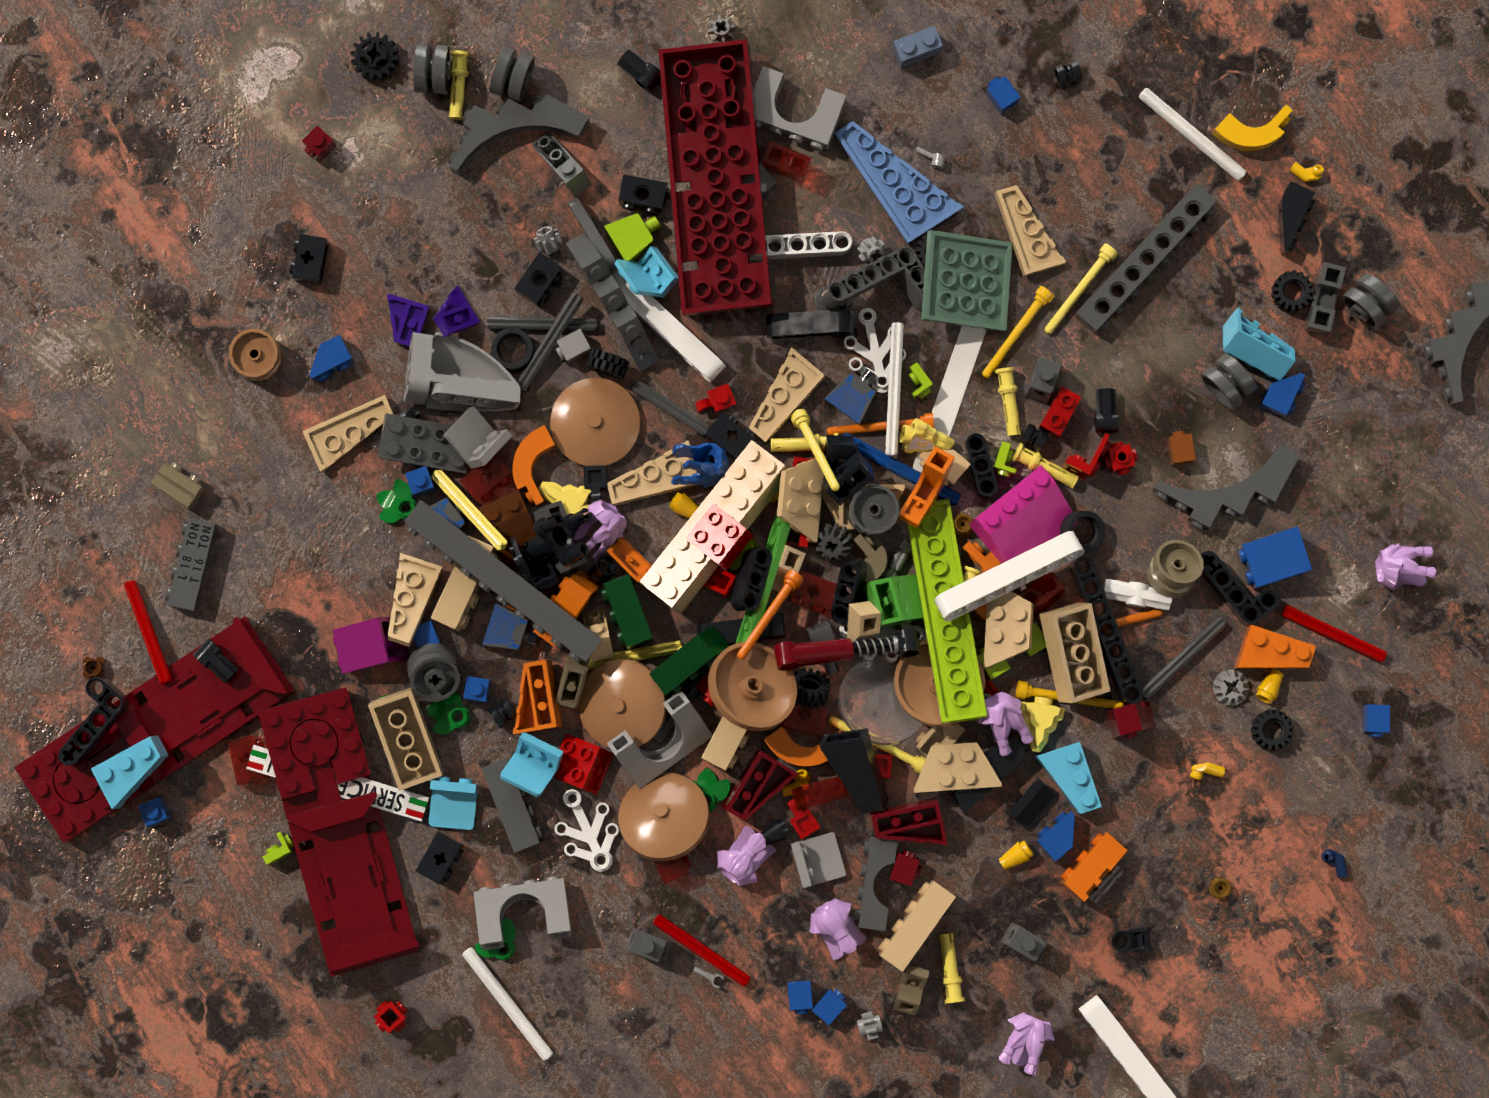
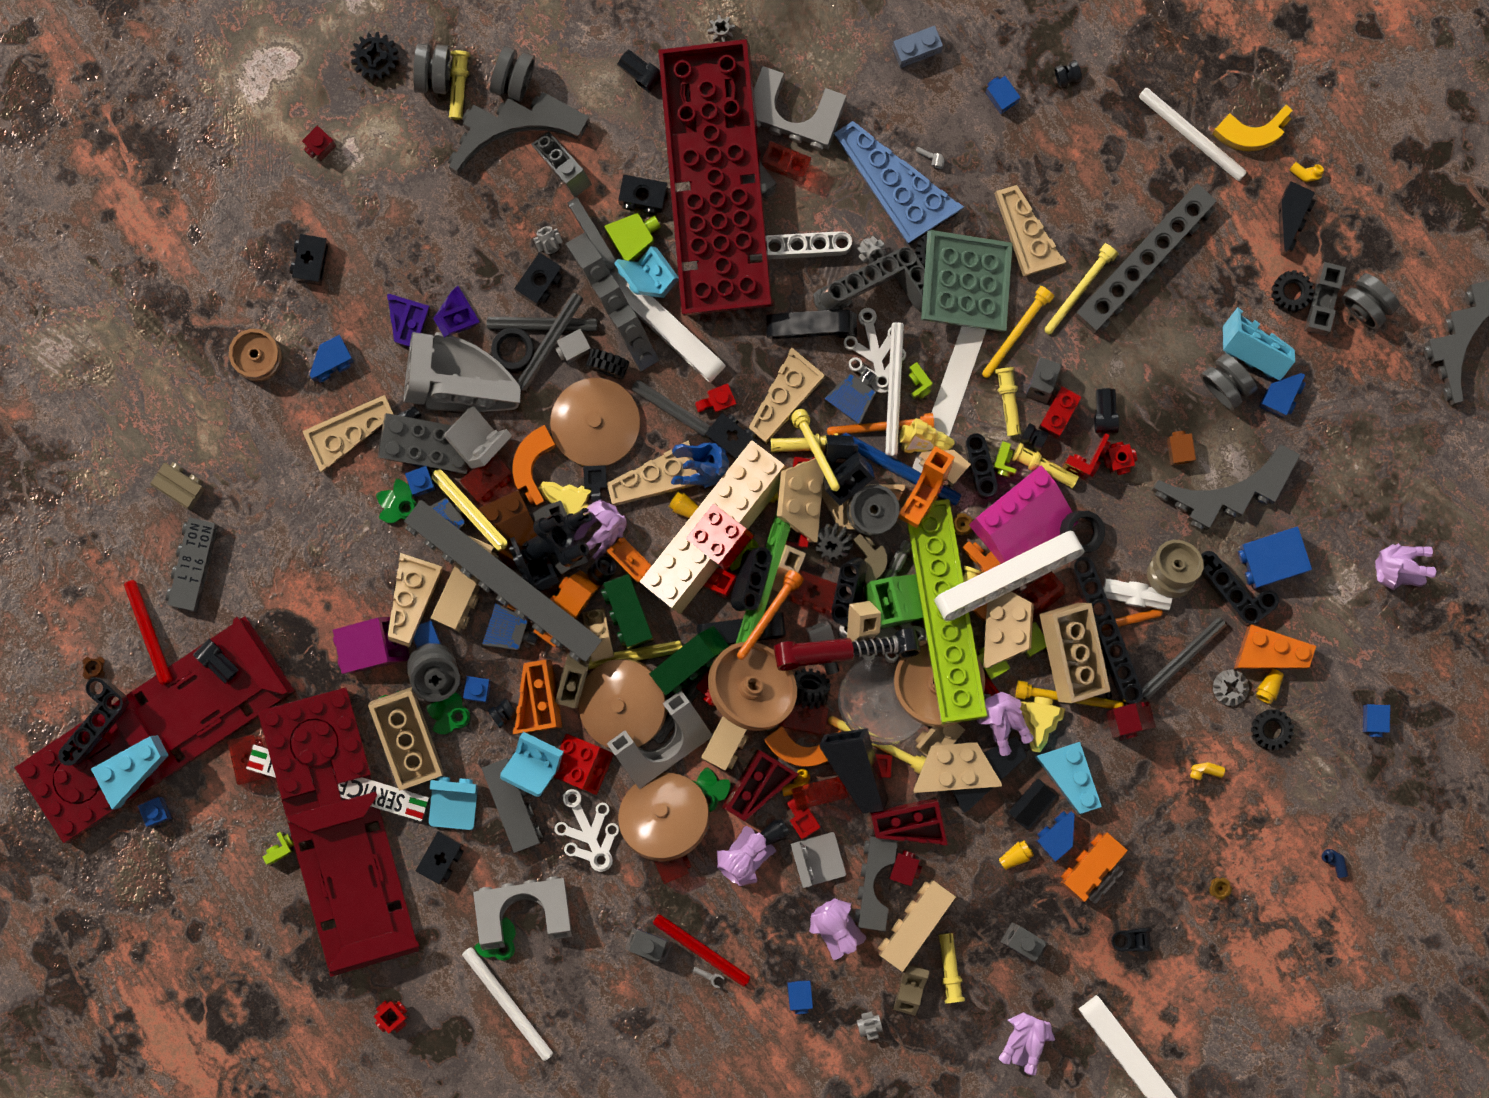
(830, 1006): blue brick -> none
(1334, 633): red axle -> none

